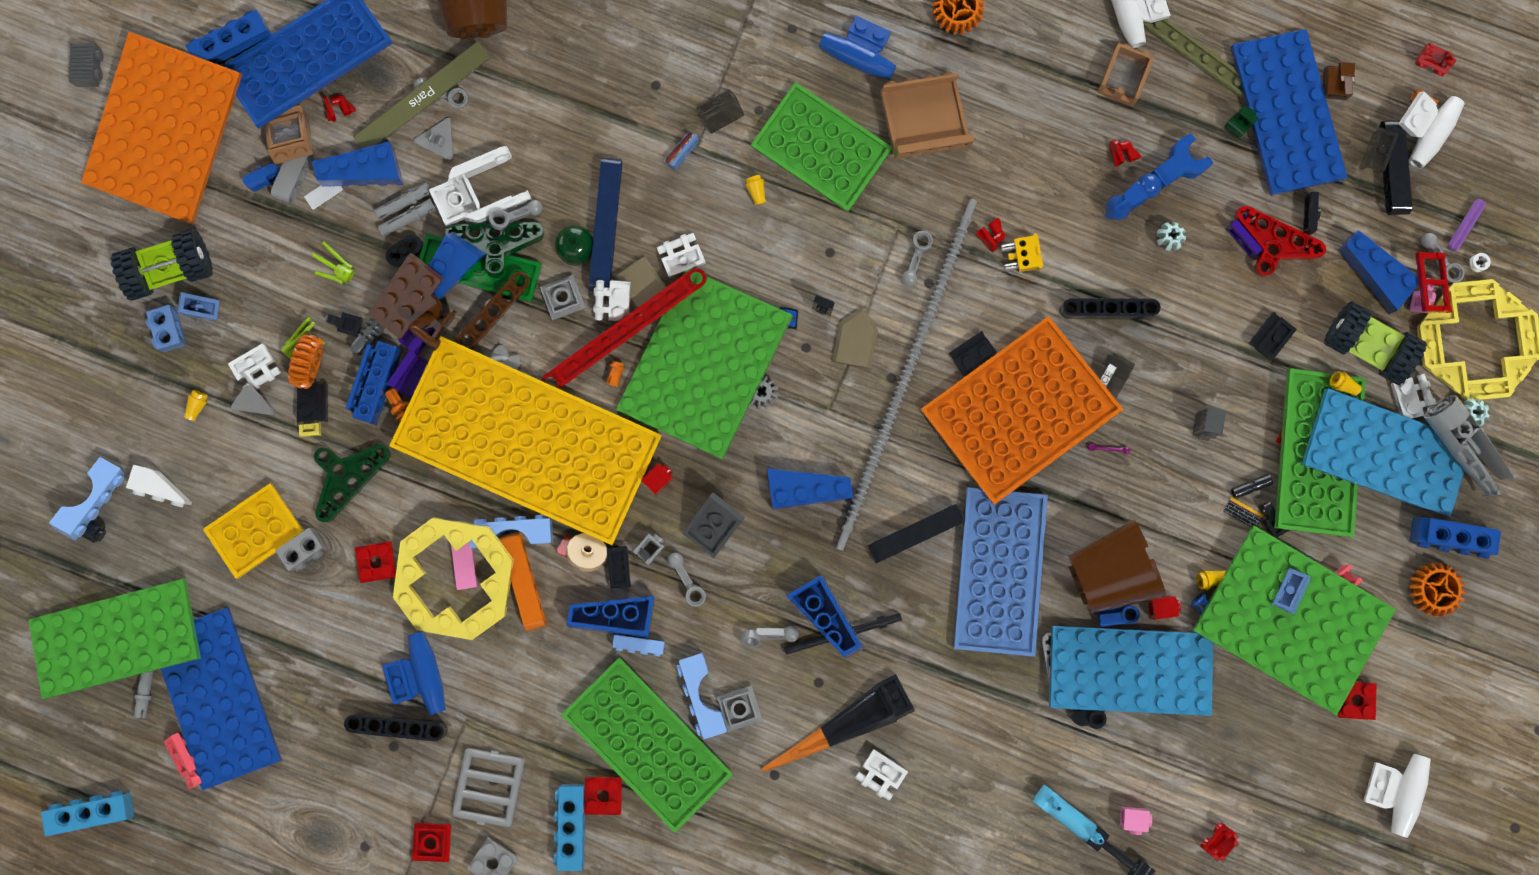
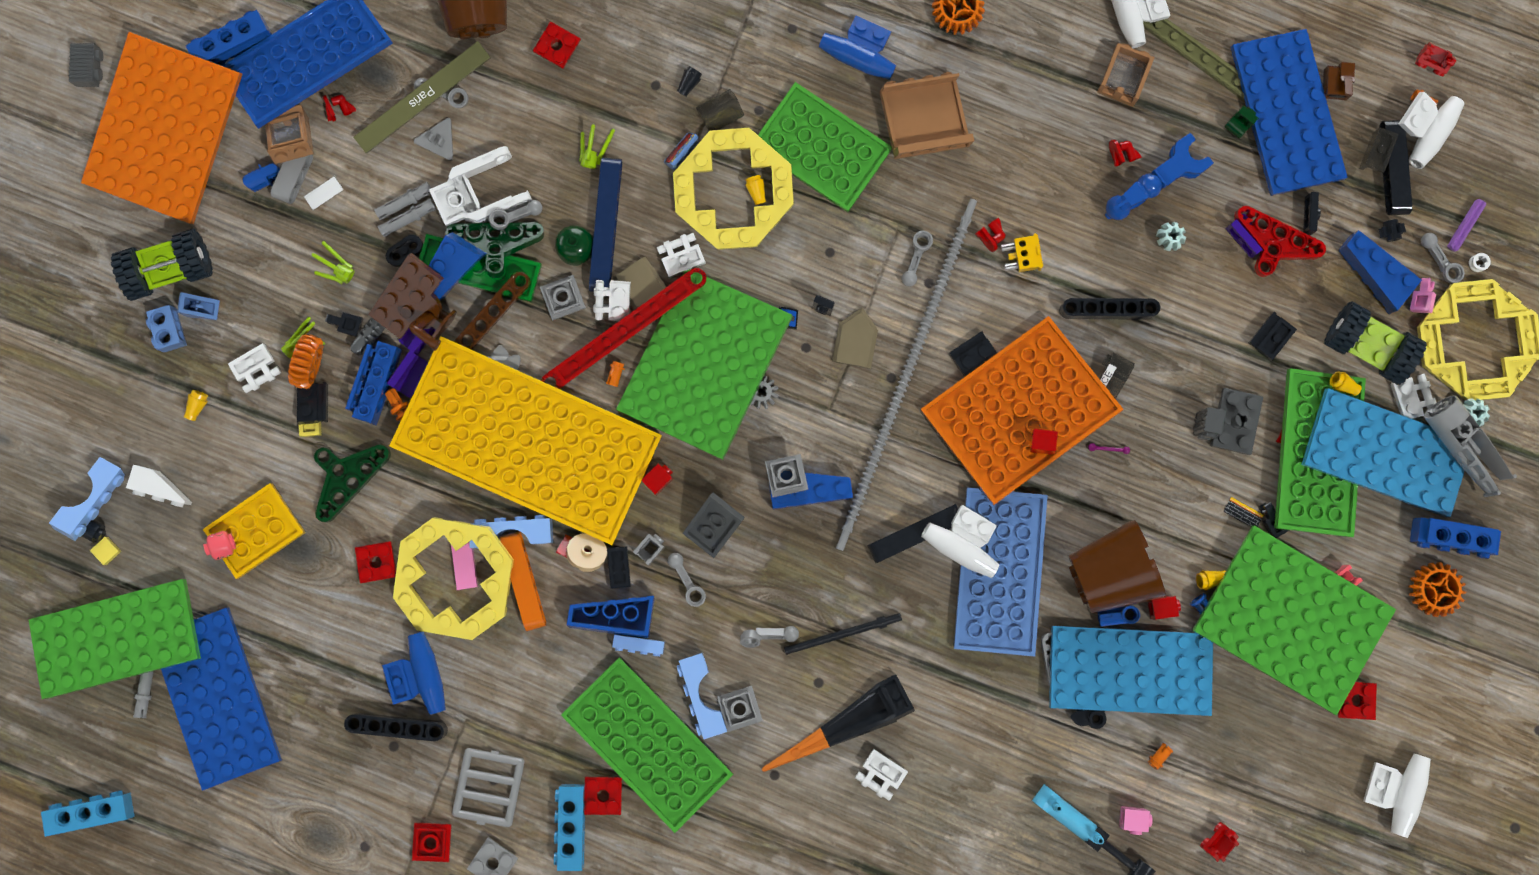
(105, 550): none -> light yellow tile
(183, 761): coral plate -> none
(219, 545): none -> coral head
(251, 401): light grey piece -> none
(299, 545): light grey brick -> none
(360, 167): blue wedge -> none
(554, 34): none -> red piece
(587, 157): none -> lime plant
(689, 80): none -> black cone
(701, 161): none -> light yellow plate
(783, 487): none -> light grey piece
(825, 613): blue wedge -> none
(965, 541): none -> white plate
(1044, 441): none -> red panel
(1160, 756): none -> orange pin
(1240, 421): none -> dark grey plate
(1254, 485): black piece -> none
(1292, 591): medium blue slope -> none
(1392, 230): none -> black gear
(1423, 282): red window -> none

